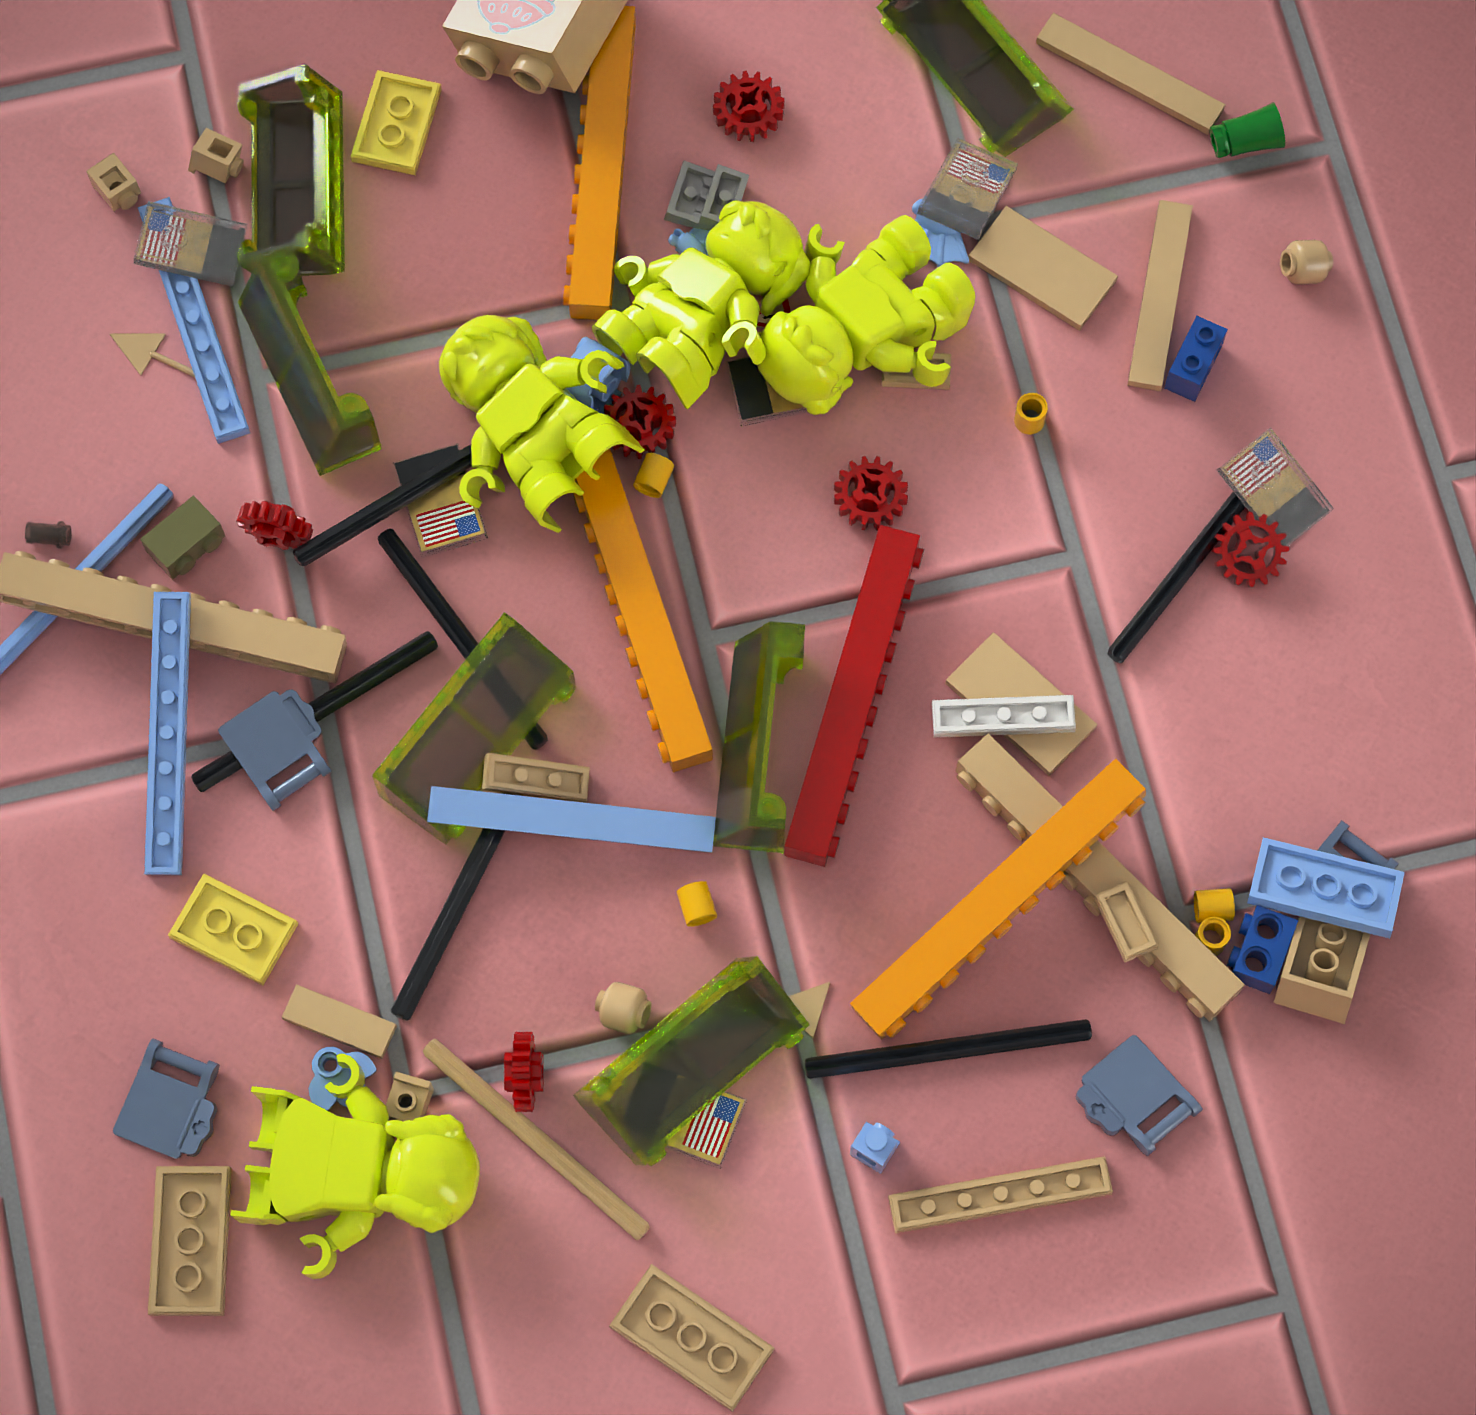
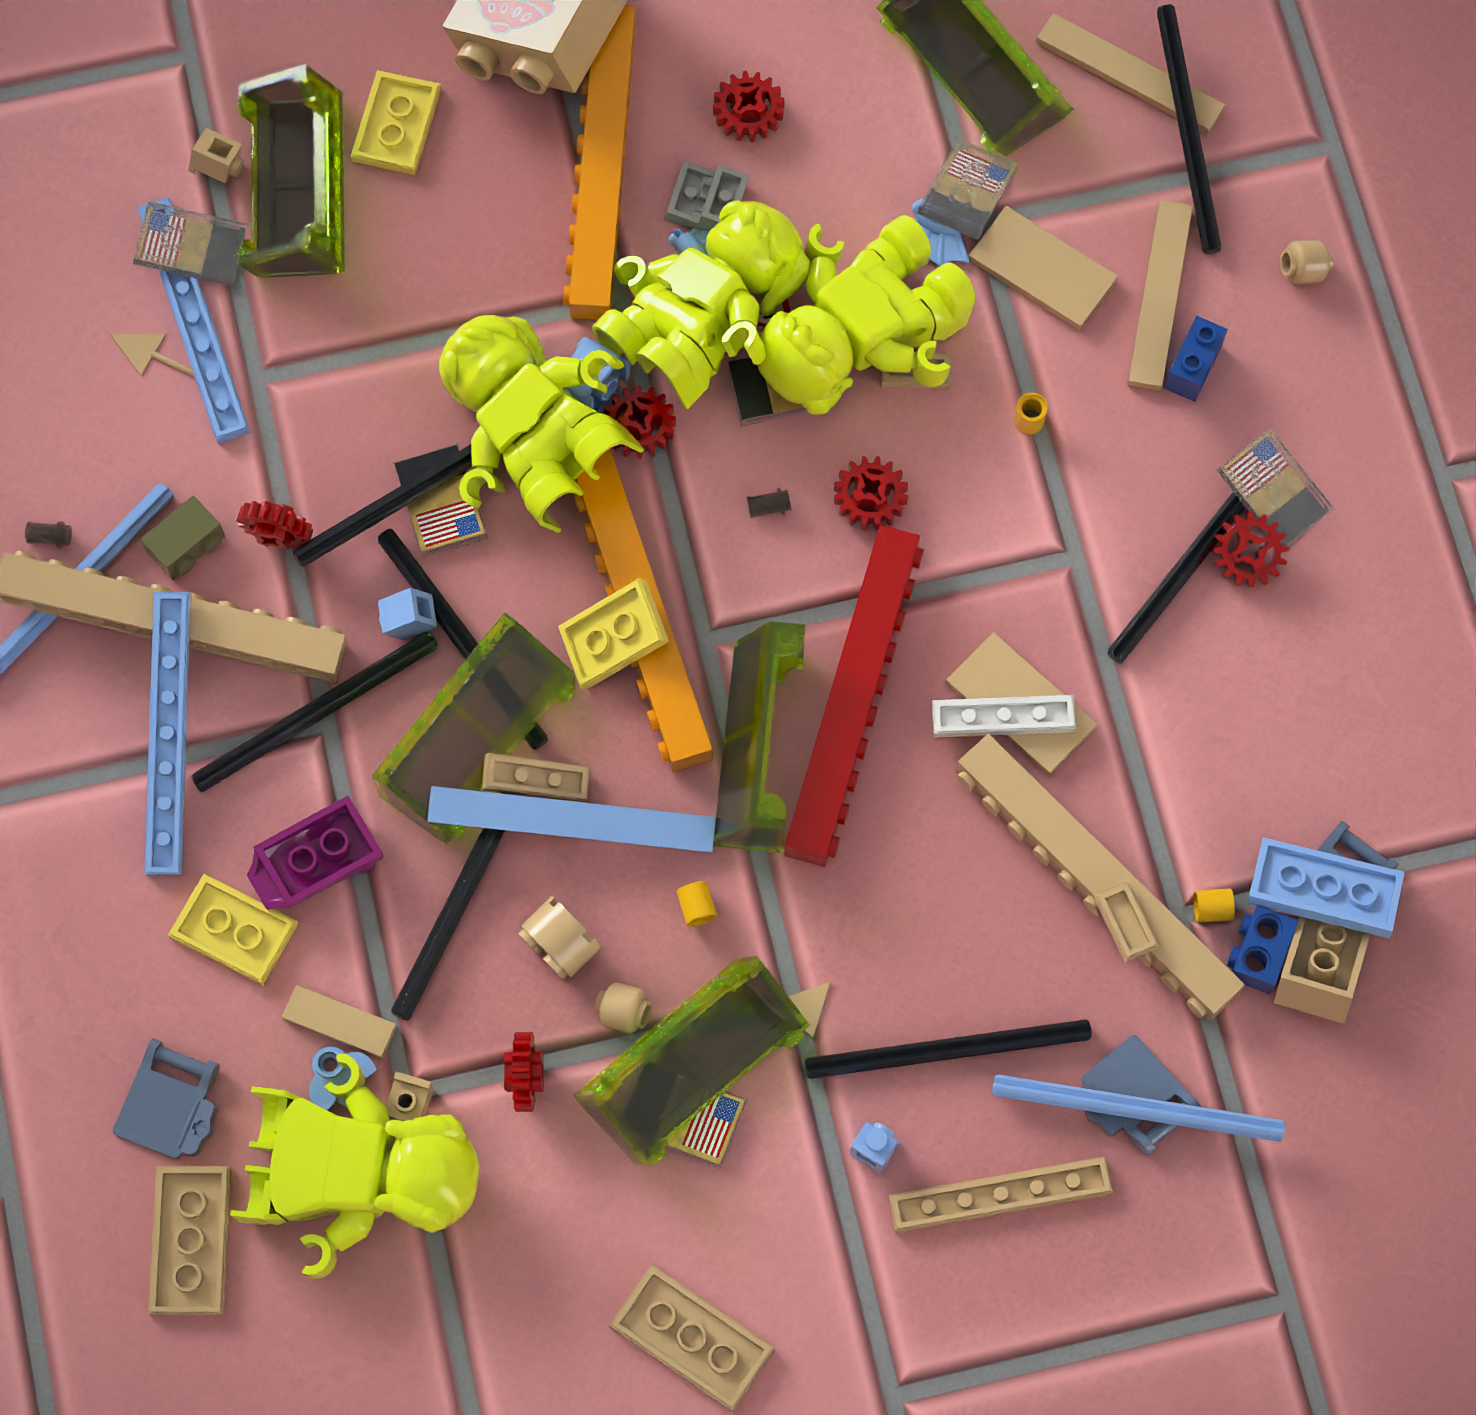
(114, 183): tan brick -> none
(272, 738): sand blue piece -> none
(313, 856): none -> magenta slope
(330, 426): windscreen -> none
(407, 614): none -> light blue brick
(536, 1139): tan axle -> none
(560, 937): none -> tan brick
(613, 633): none -> light yellow tile
(653, 475): yellow beam -> none
(769, 503): none -> clear smoke pin
(999, 899): light orange brick -> none
(1138, 1108): none -> light blue axle
(1188, 129): none -> black axle
(1221, 927): yellow beam -> none
(1249, 133): green plant -> none

